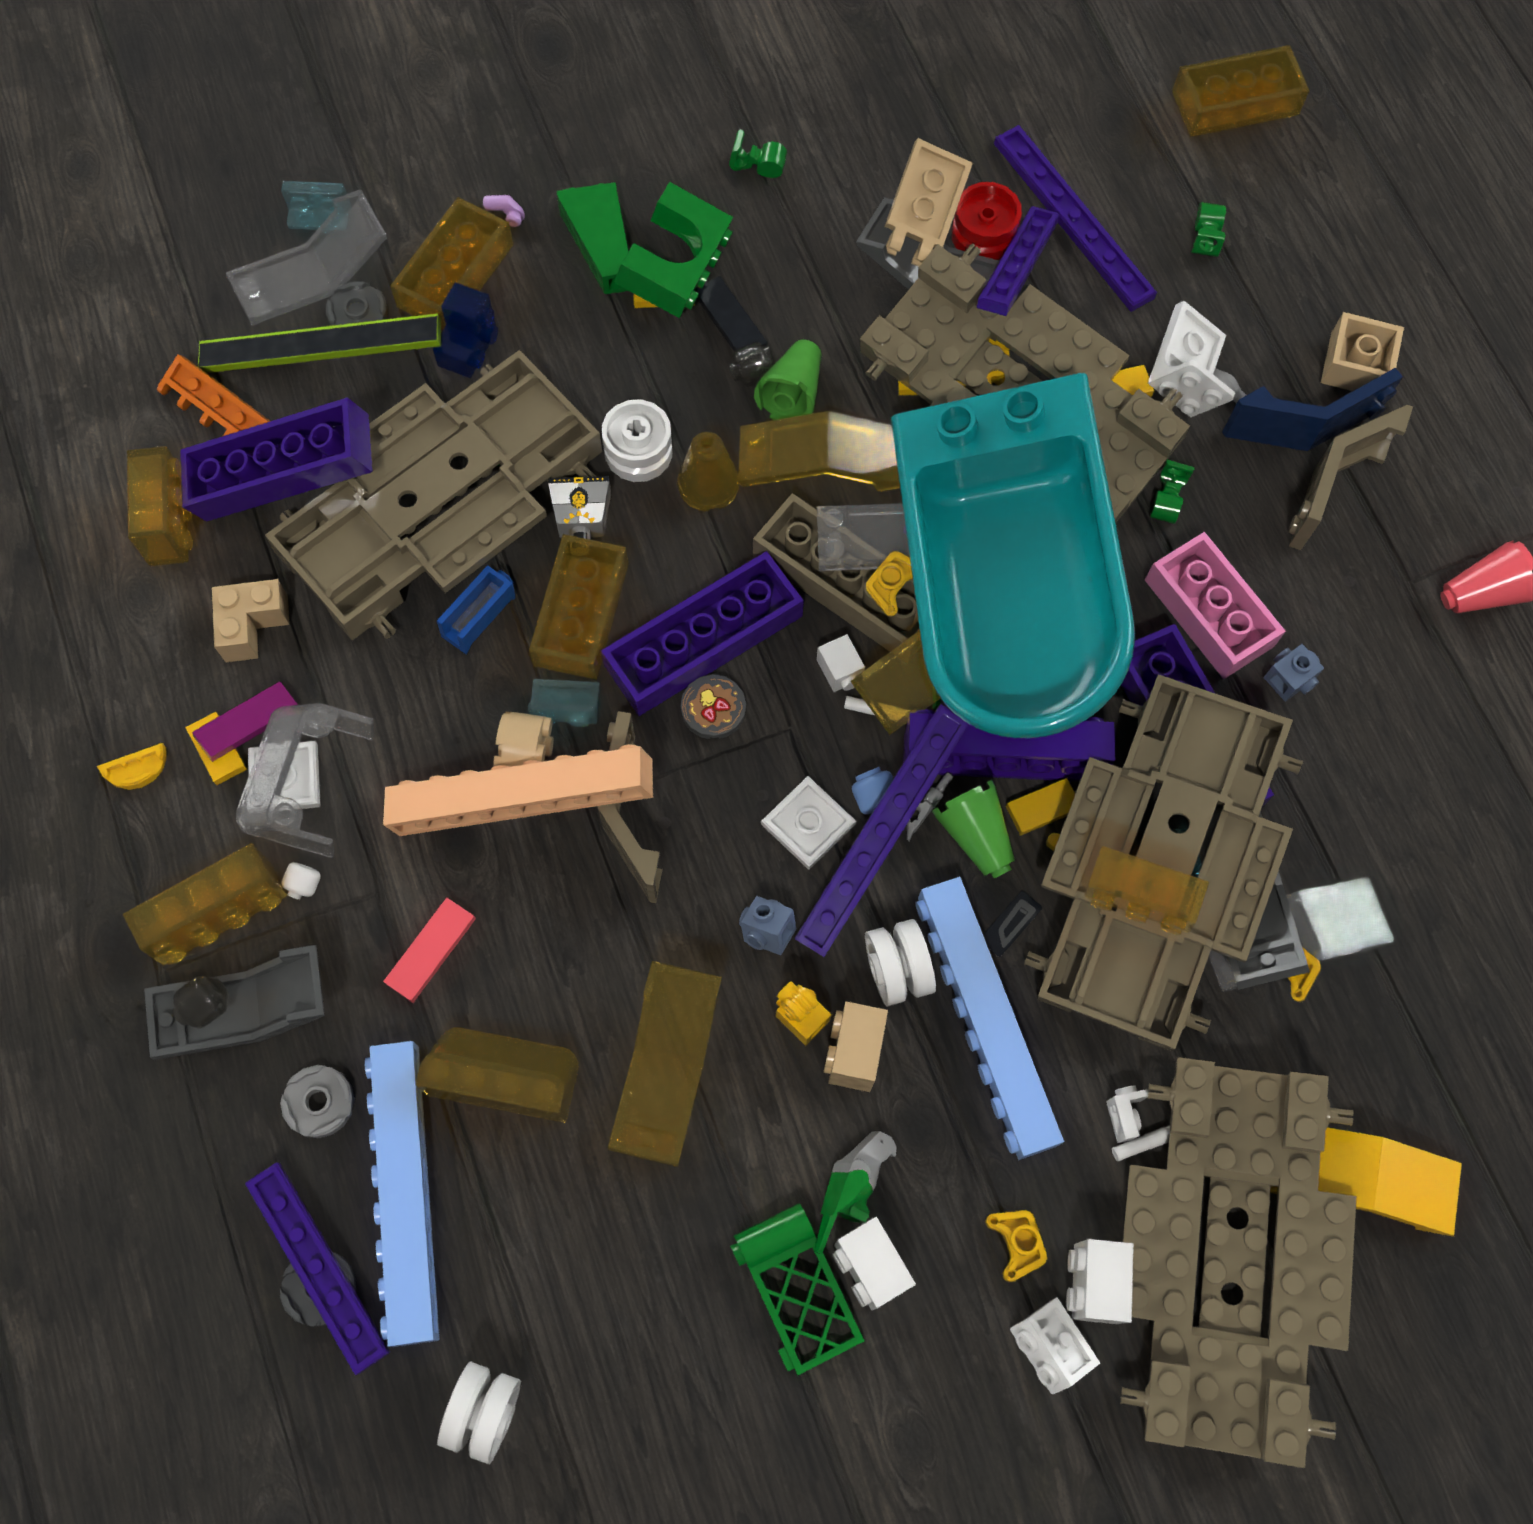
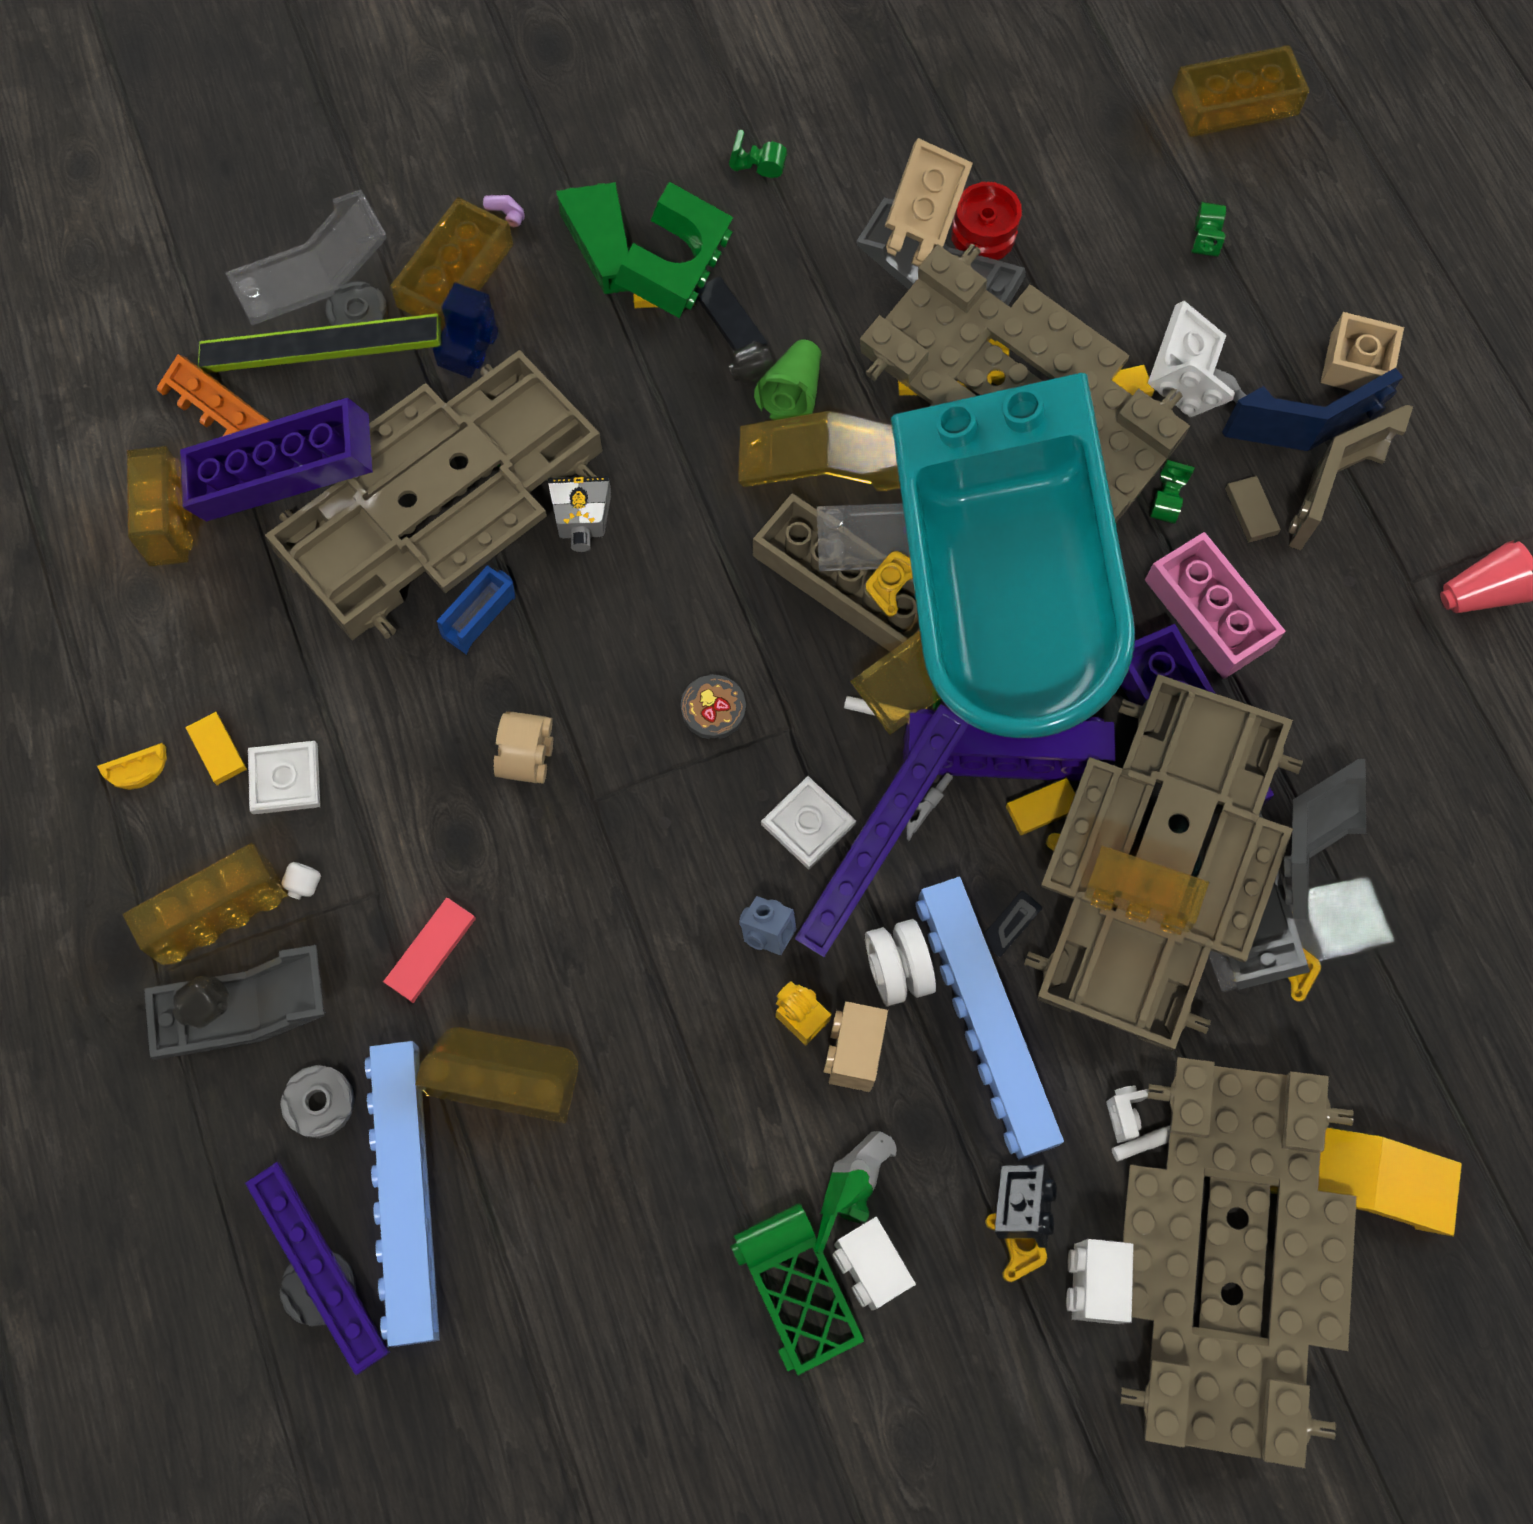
(241, 722): magenta tile -> none
(243, 610): tan brick -> none
(261, 806): clear windscreen -> none
(310, 202): clear light blue bracket -> none
(479, 1412): white wheel -> none
(519, 791): light nougat brick -> none
(565, 701): clear light blue bracket -> none
(579, 606): clear yellow brick -> none
(637, 440): white wheel -> none
(639, 861): dark tan windscreen -> none
(666, 1064): clear yellow windscreen -> none
(702, 633): dark purple brick -> none
(707, 474): clear yellow cone -> none
(840, 663): white brick -> none
(870, 789): medium blue head -> none
(979, 829): bright green cone -> none
(1018, 261): dark purple tile -> none
(1025, 1204): none -> bracket
(1054, 1346): white bracket -> none
(1075, 218): dark purple tile -> none
(1252, 509): none -> dark tan tile
(1294, 672): sand blue brick -> none
(1319, 820): none -> dark grey windscreen

